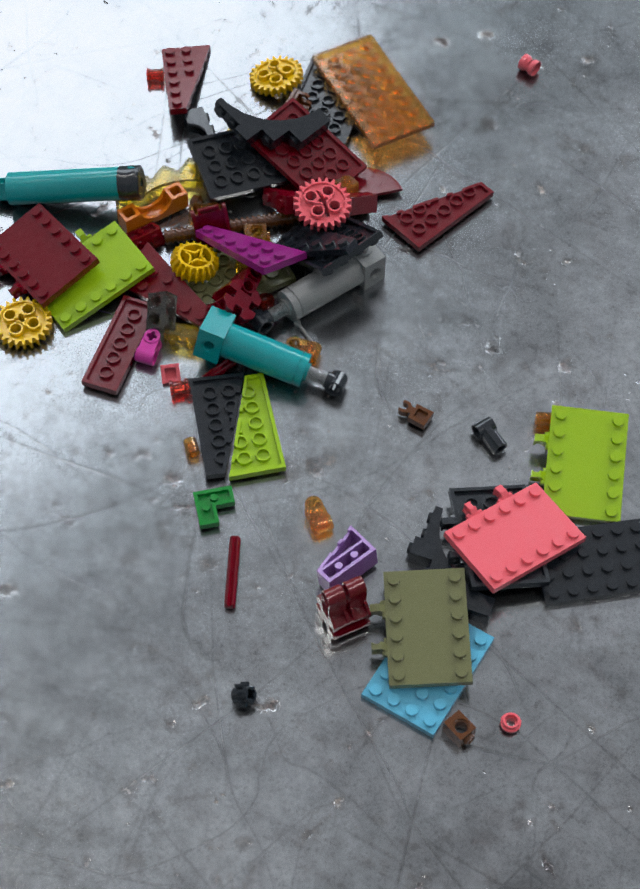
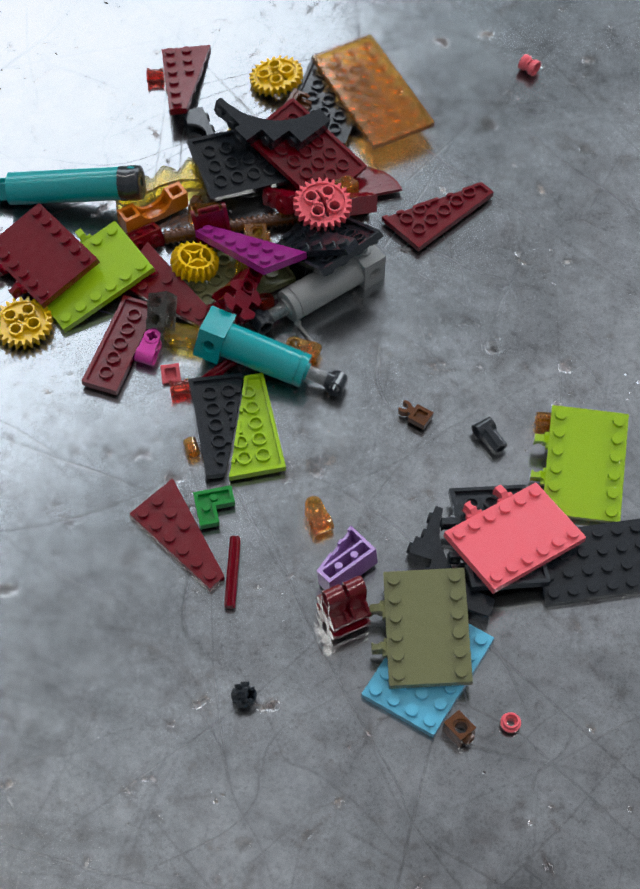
(173, 527): none -> dark red wing

